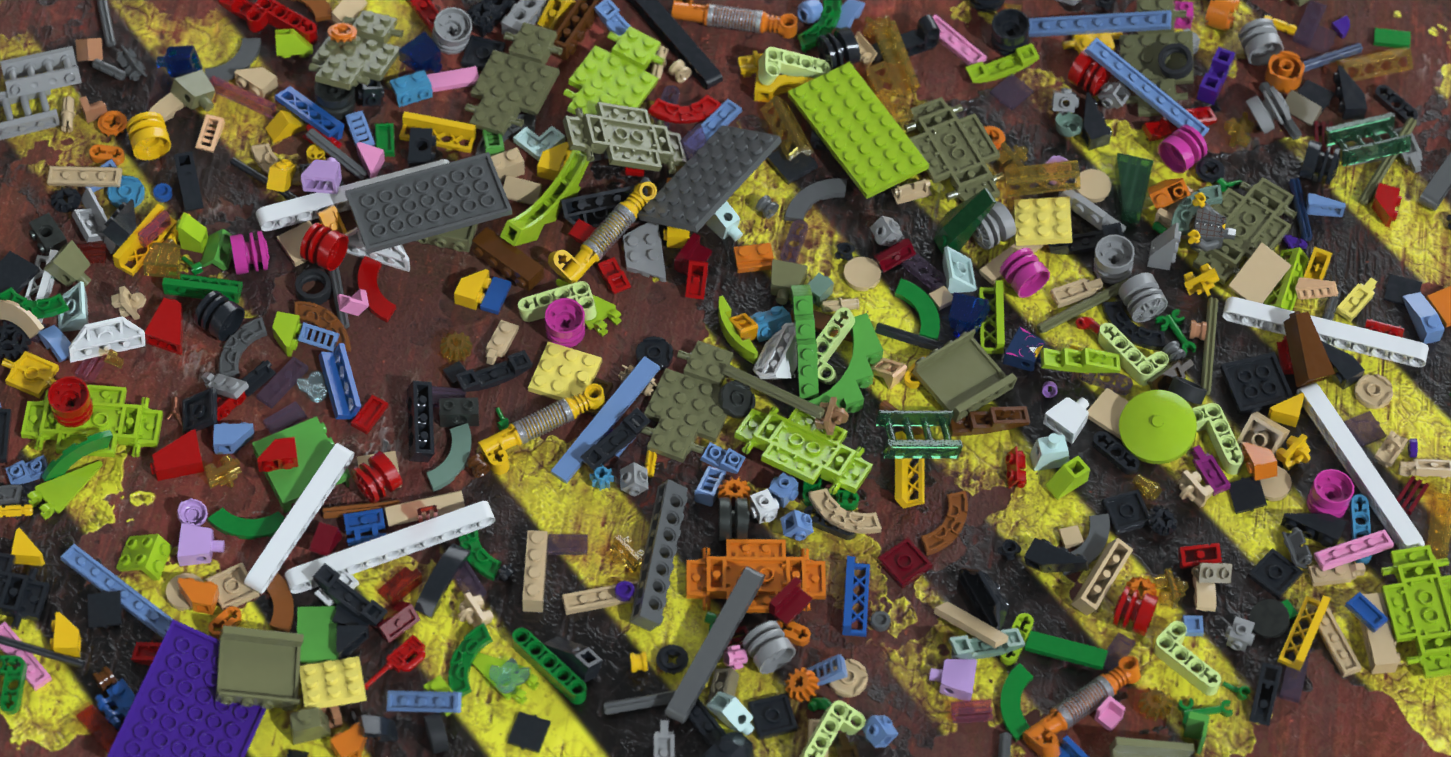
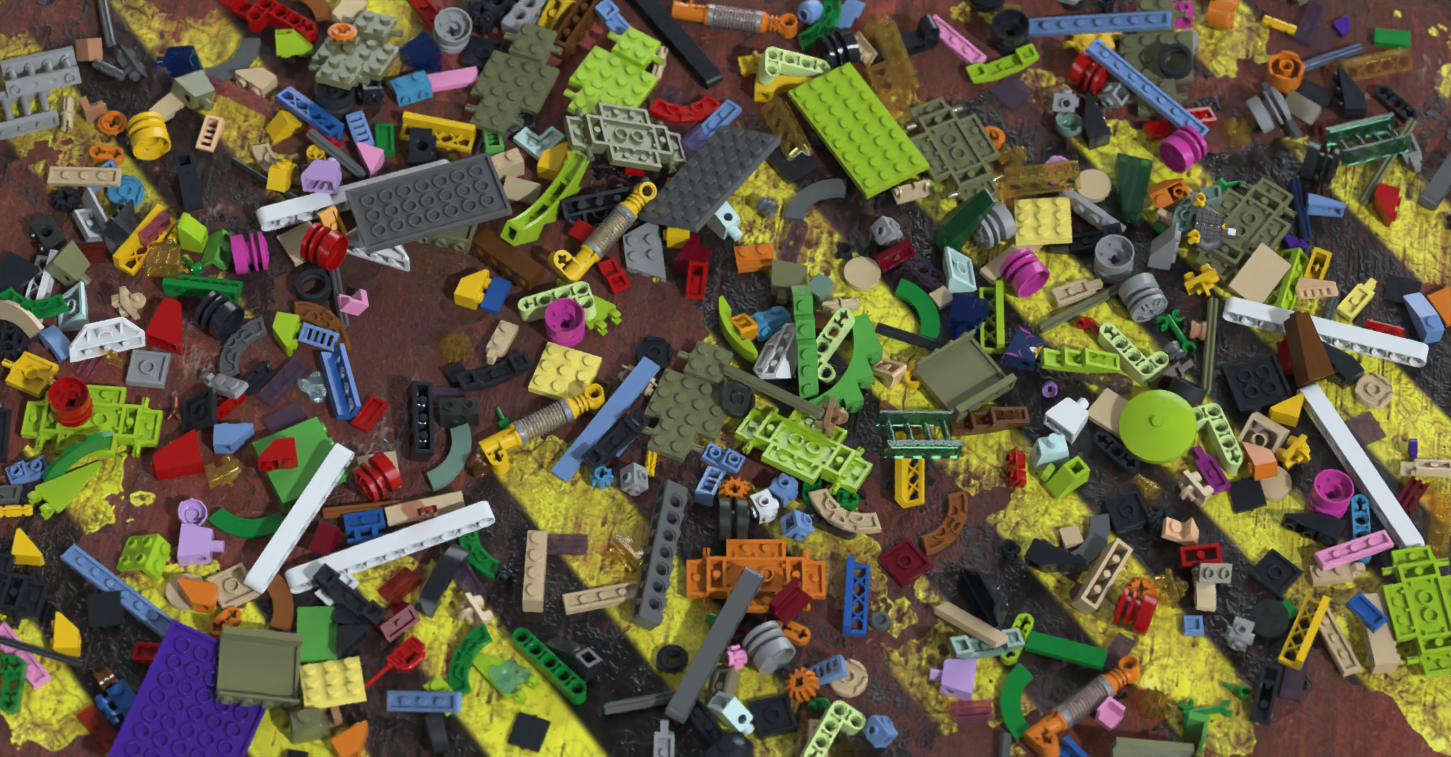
(148, 369): none -> light grey tile
(162, 192): blue tile -> none
(367, 281): red tile -> none
(378, 727): black slope -> none
(624, 591): dark purple tile -> none
(638, 662): yellow wheel -> none
(680, 71): tan wheel -> none
(1048, 472): none -> lime tile
(1136, 335): black tile -> none
(1179, 532): none -> light nougat slope
(1206, 678): yellowish green beam -> none
(1210, 164): black gear -> none
(1215, 78): dark purple arch -> none
(1260, 41): light grey wheel -> none
(1299, 555): dark grey hinge -> none
(1390, 449): tan hips -> none

